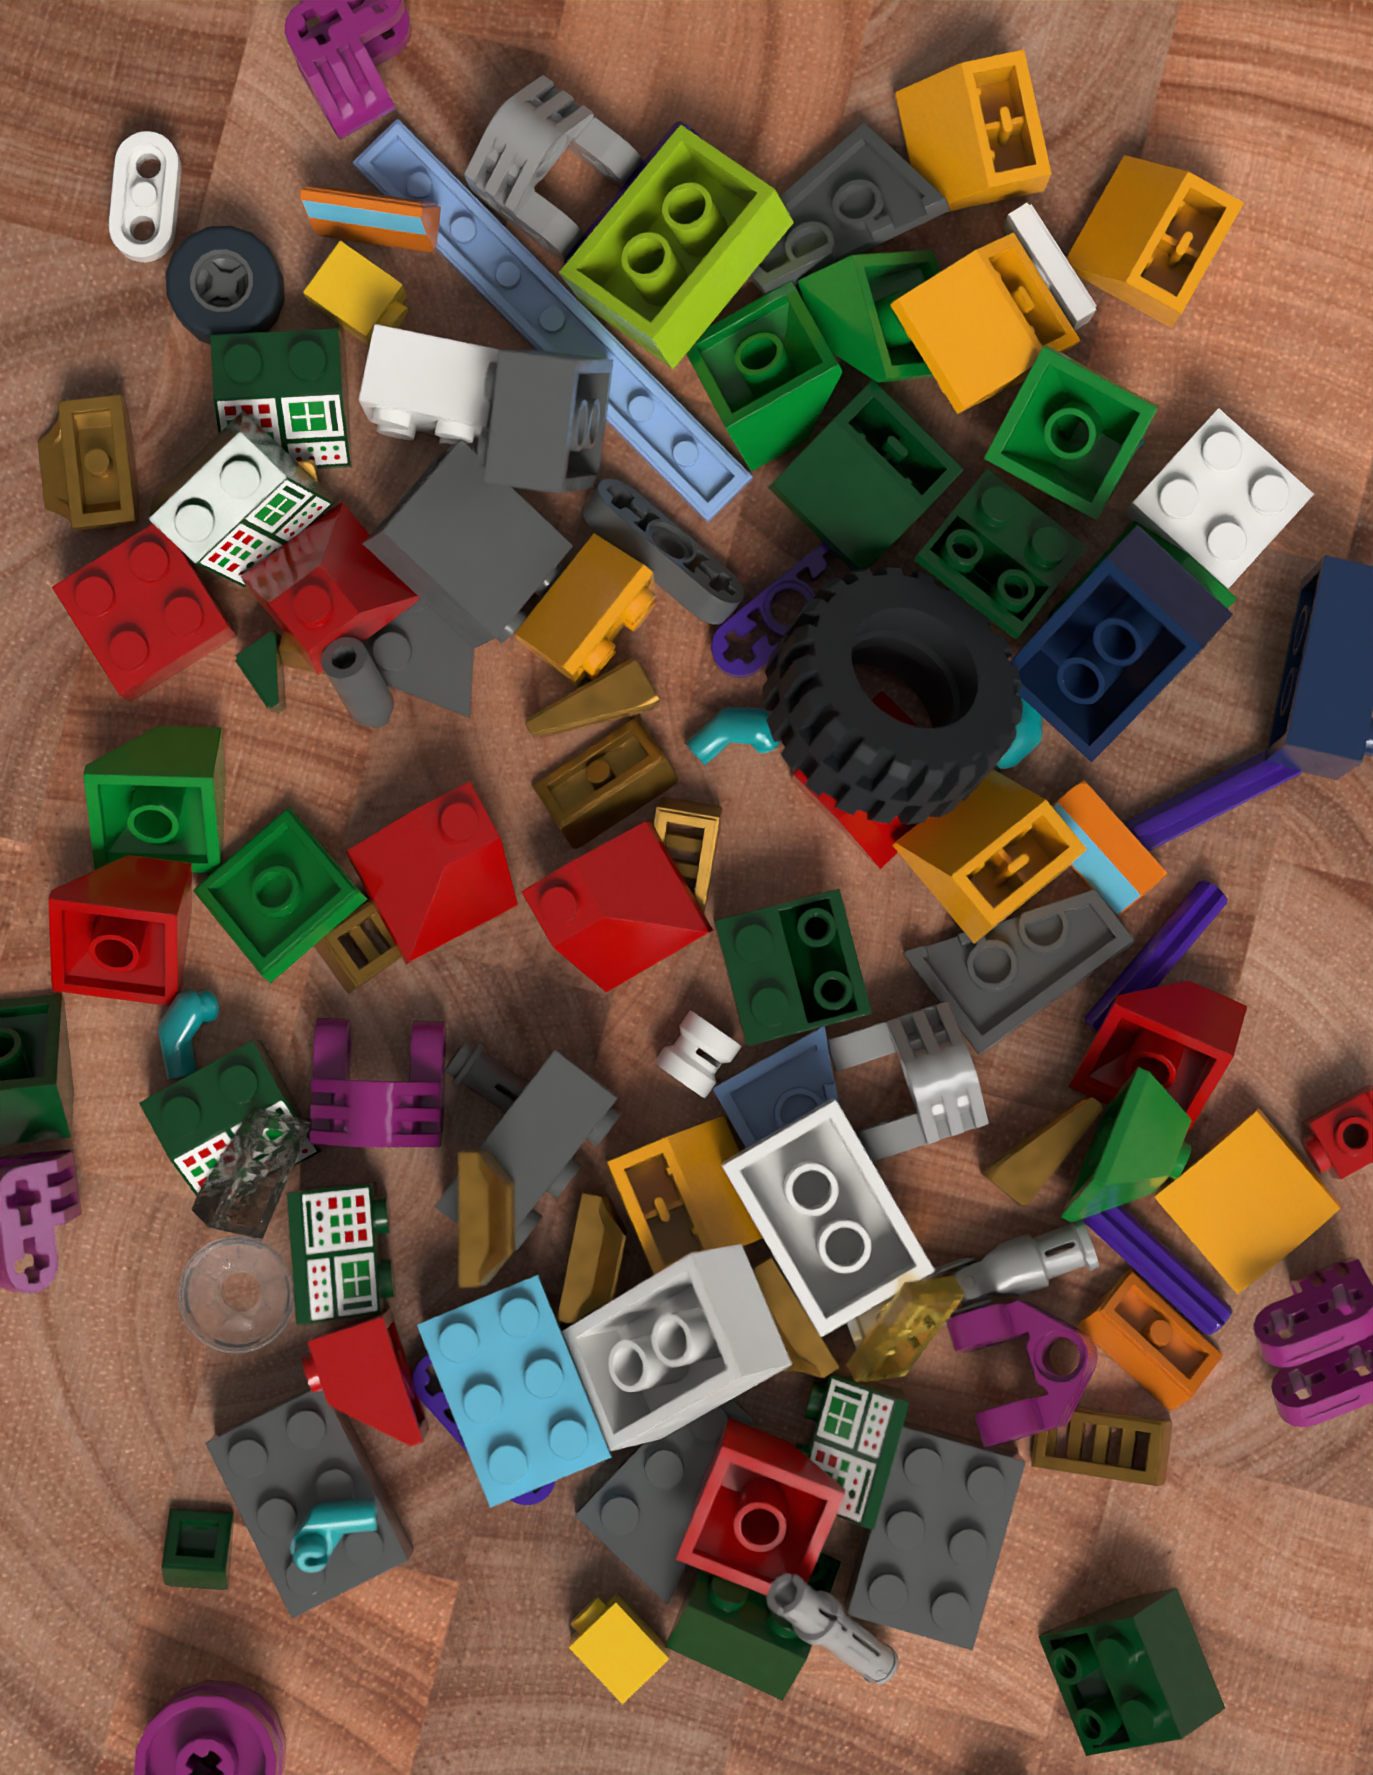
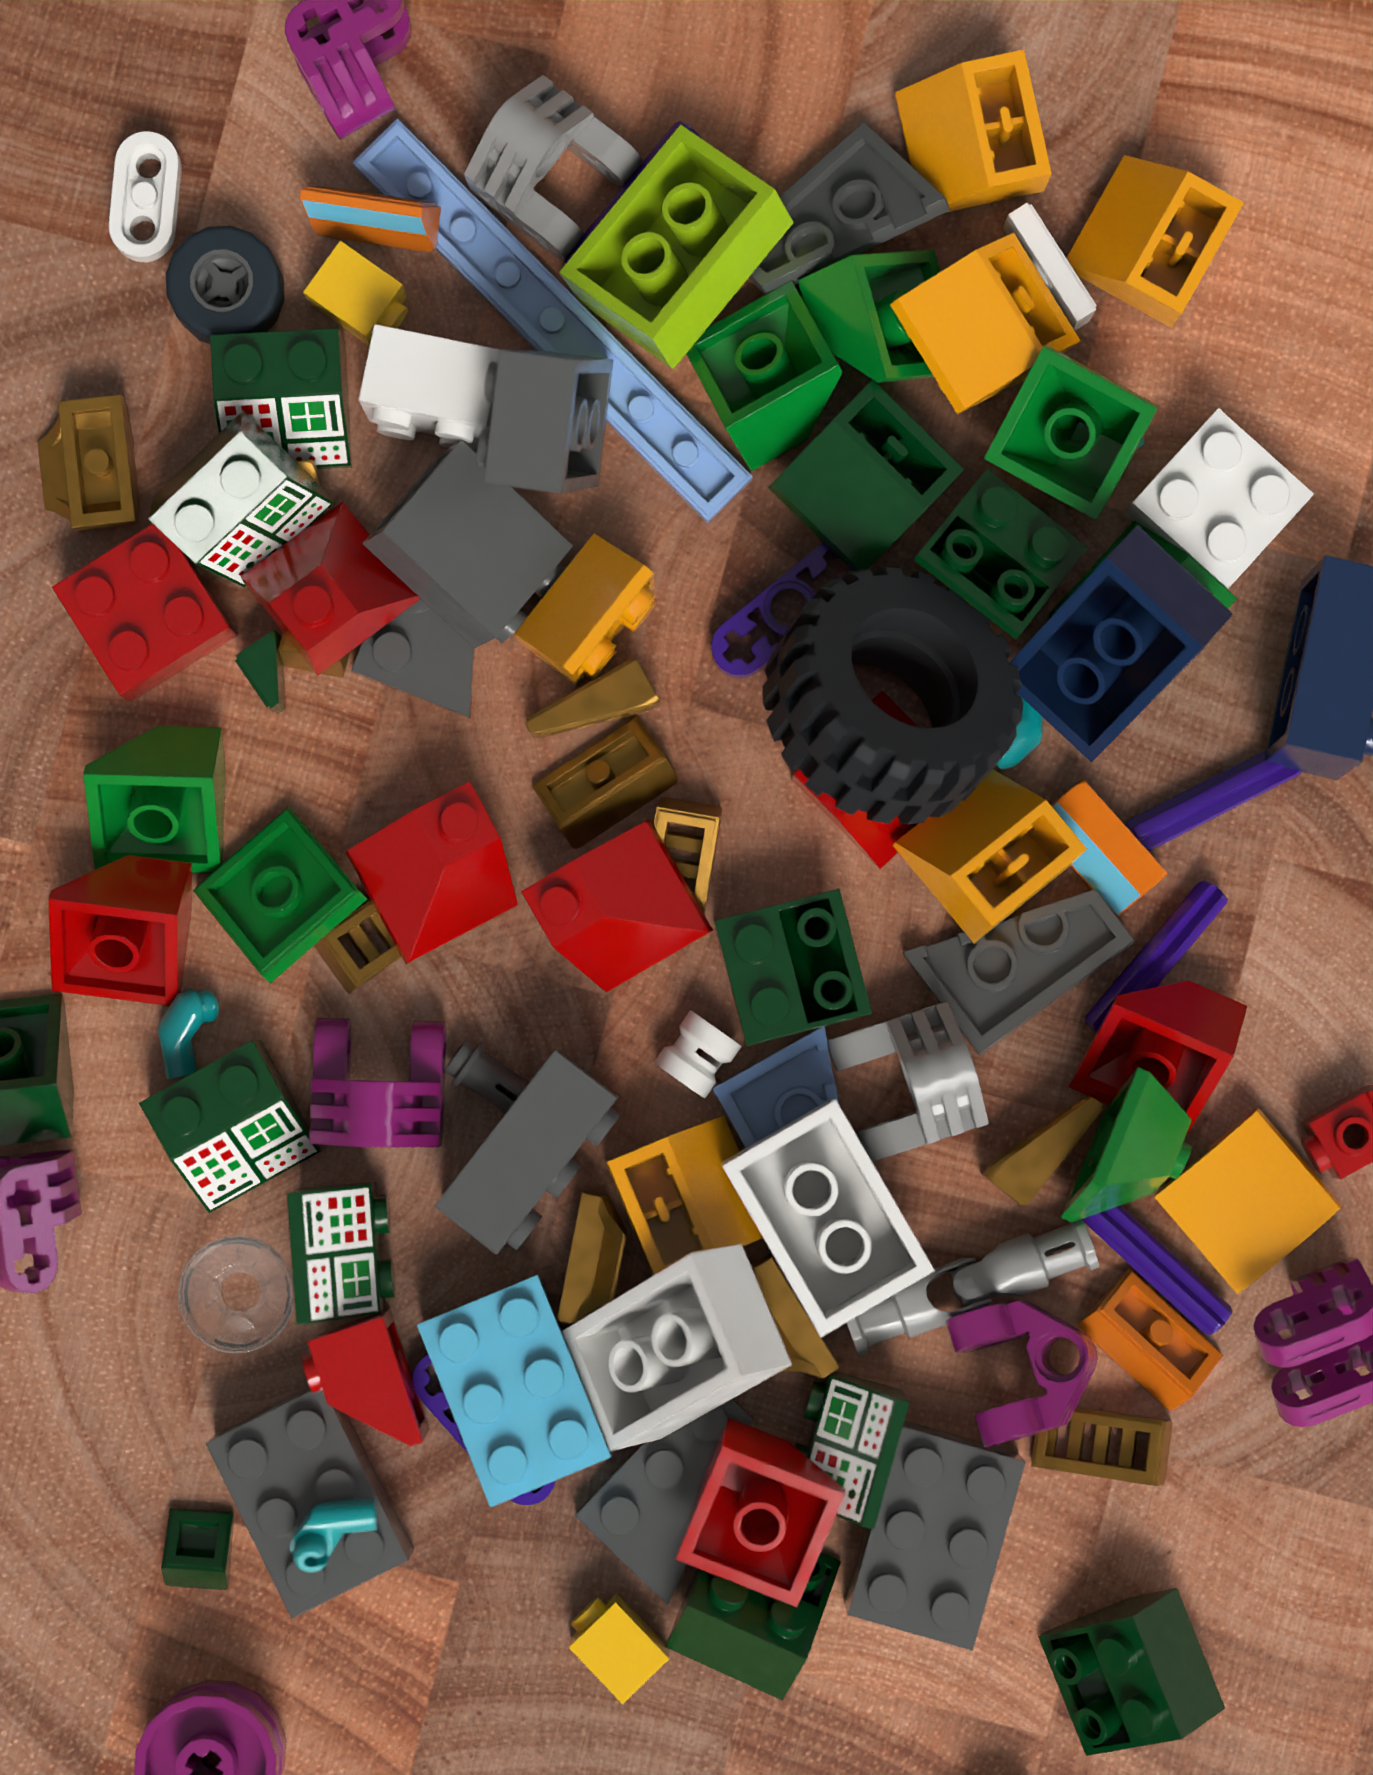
(260, 1197): clear smoke slope -> none
(357, 682): dark grey cylinder -> none
(484, 1217): pearl gold slope -> none
(655, 541): dark grey beam -> none
(729, 726): teal arm -> none
(821, 1621): light grey pin -> none
(905, 1329): clear yellow plate -> none

